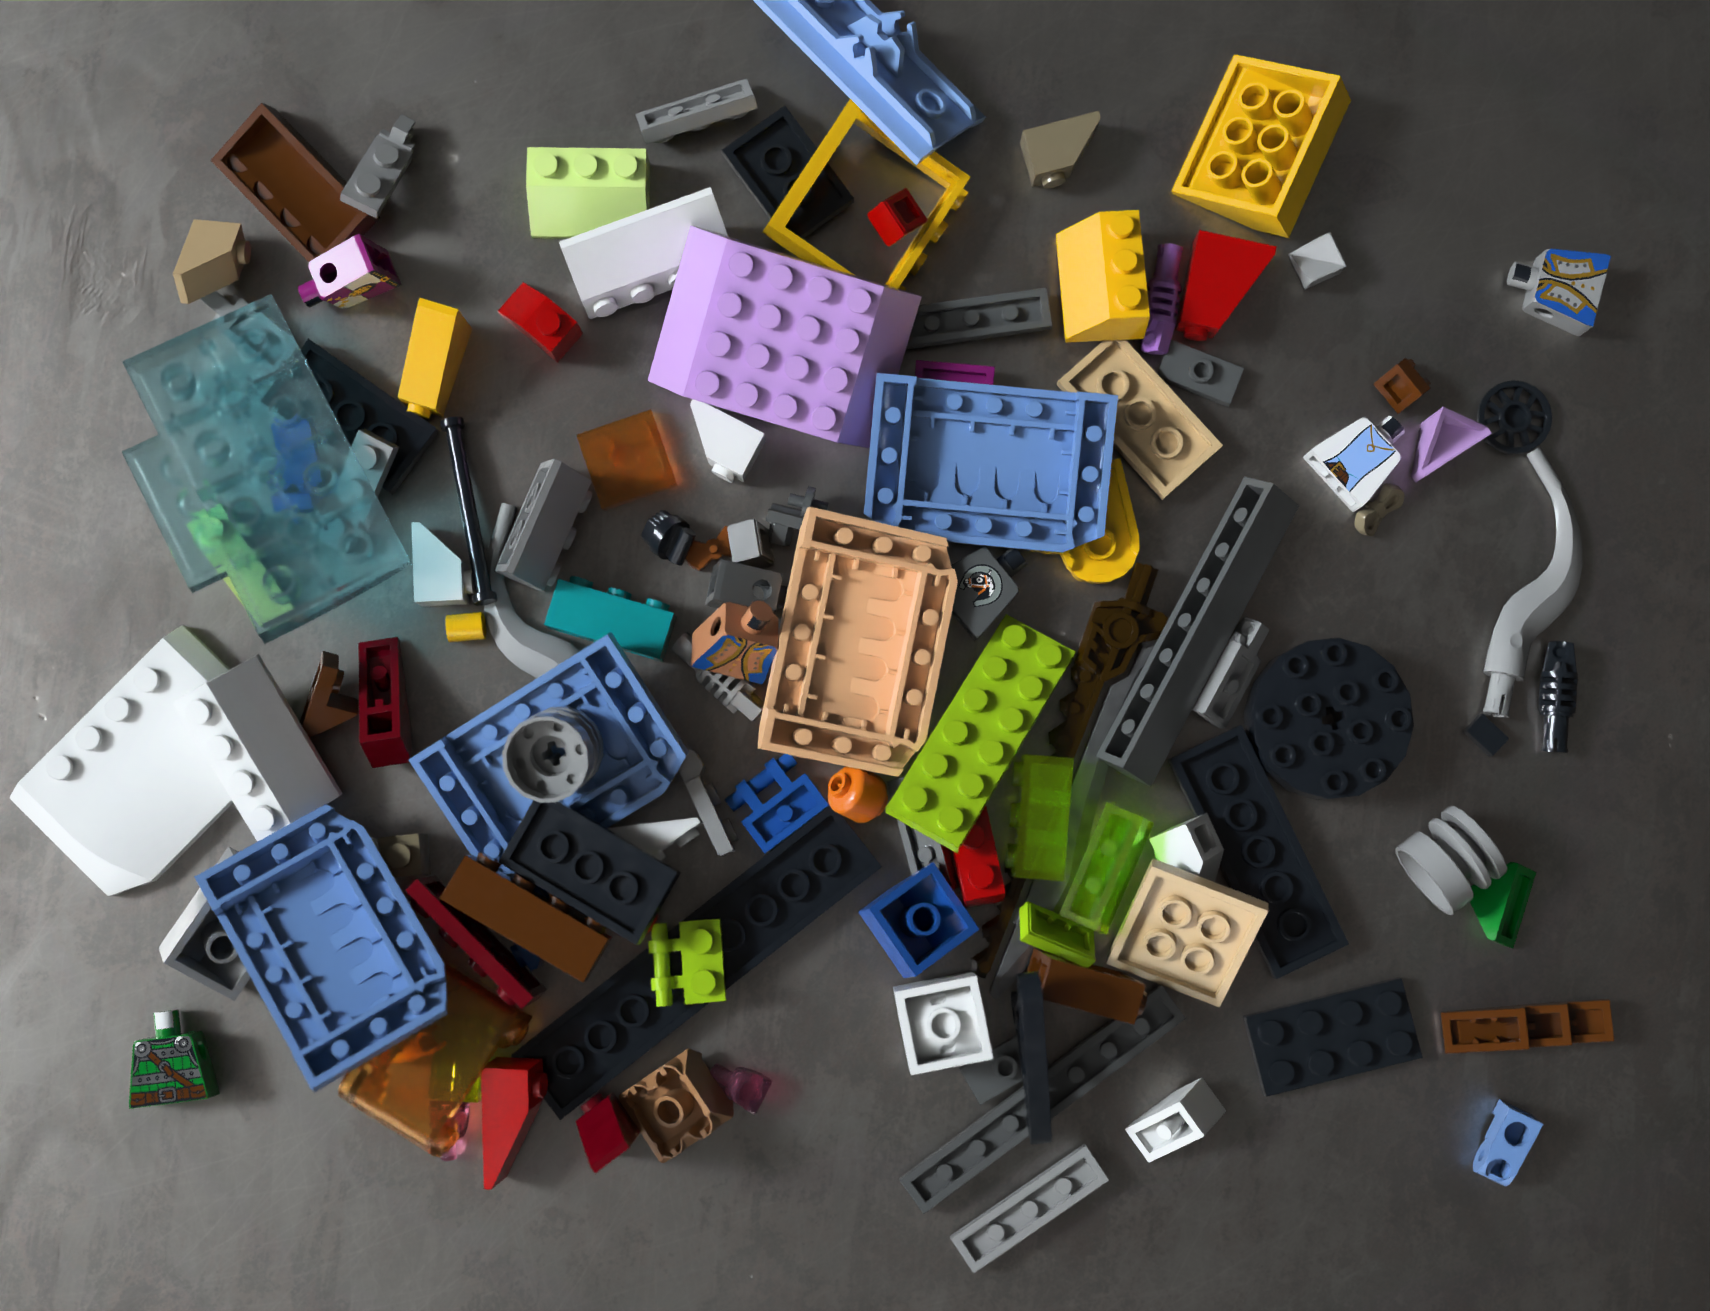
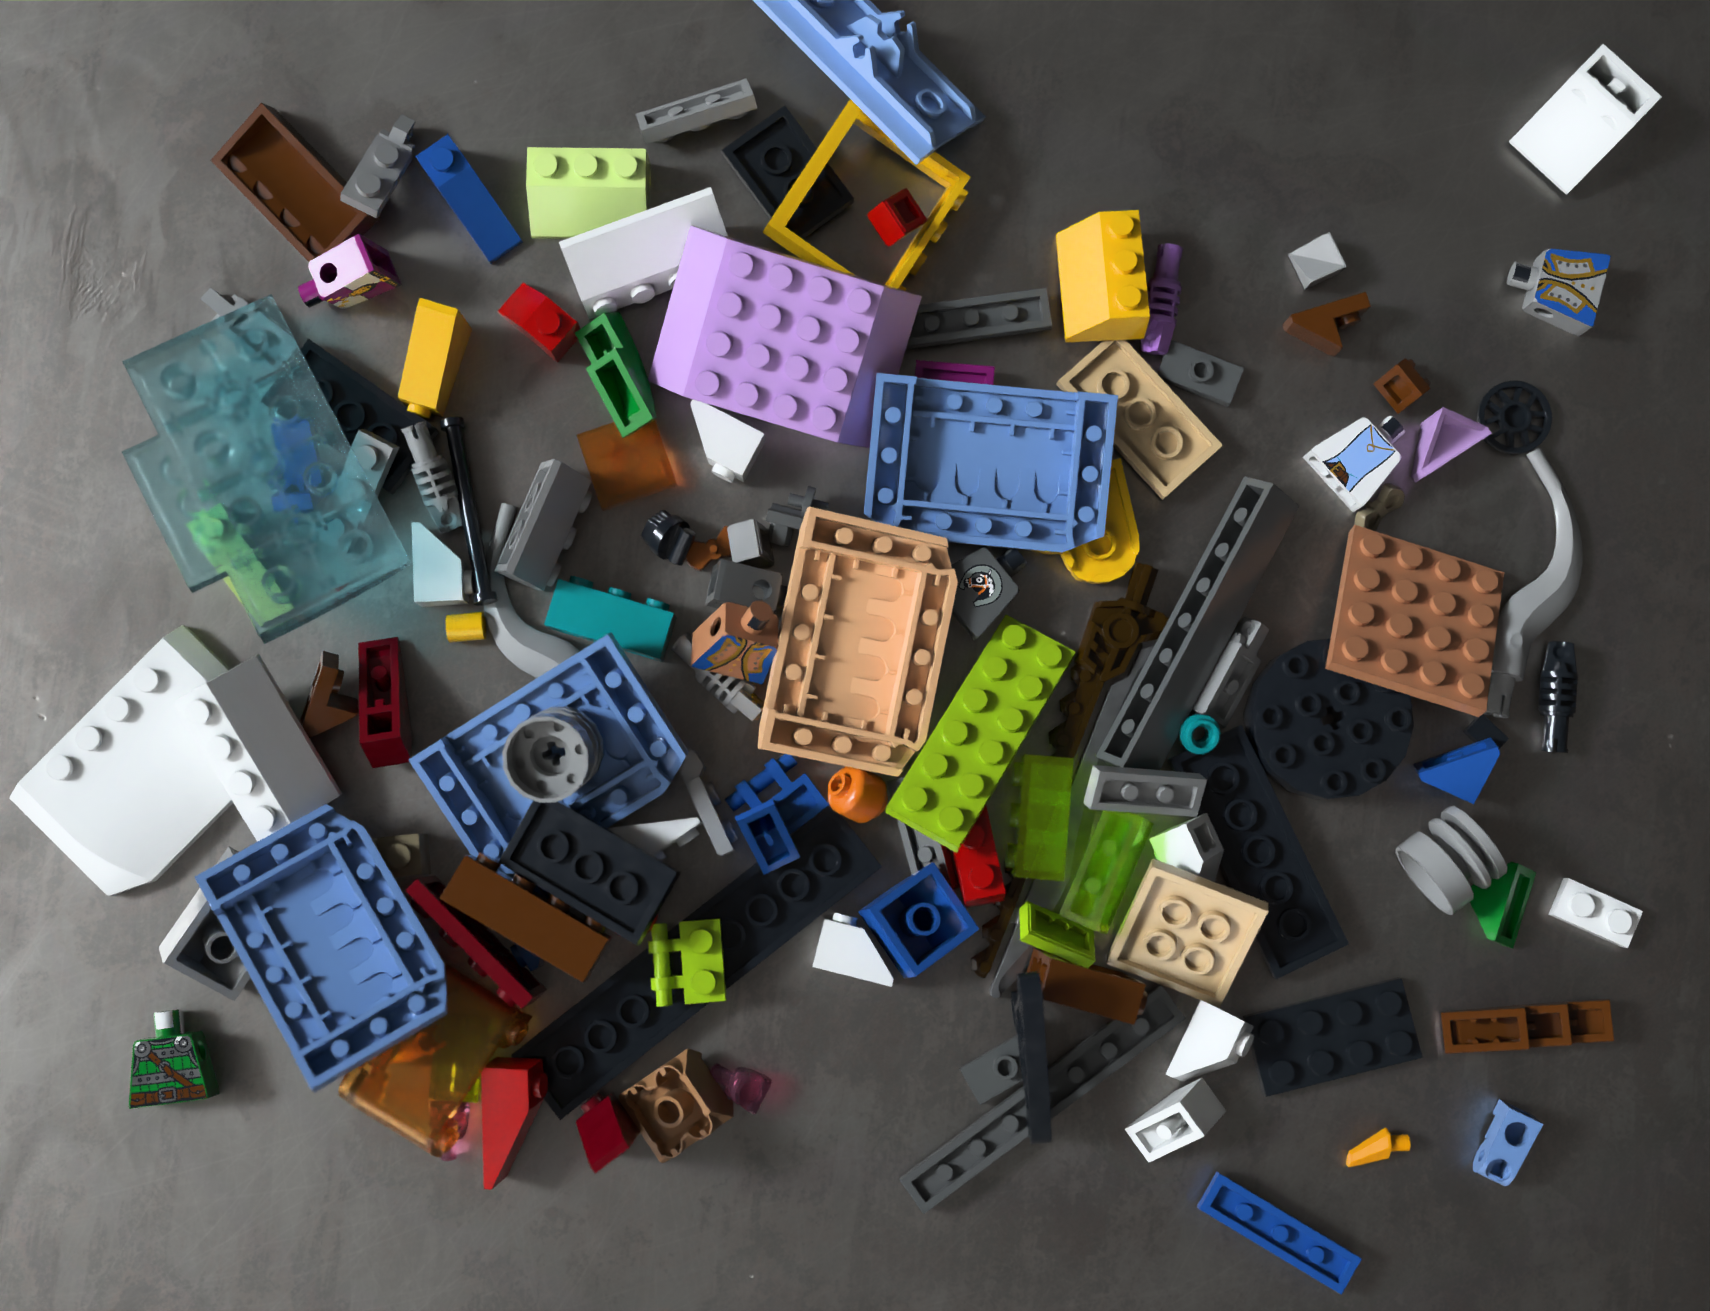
(210, 259): tan slope -> none
(433, 478): none -> light grey hinge
(468, 198): none -> blue slope
(618, 372): none -> green slope
(767, 836): none -> blue slope
(850, 951): none -> white slope
(942, 1022): white brick -> none
(1029, 1208): light grey plate -> none
(1056, 148): dark tan slope -> none
(1144, 791): none -> light grey plate
(1210, 1043): none -> white slope
(1211, 736): none -> teal plate
(1217, 280): red slope -> none
(1263, 143): yellow slope -> none
(1279, 1232): none -> blue plate
(1319, 323): none -> reddish brown slope
(1377, 1148): none -> light orange bar
(1416, 621): none -> nougat plate
(1460, 770): none -> blue slope
(1585, 119): none -> white slope
(1595, 912): none -> white plate

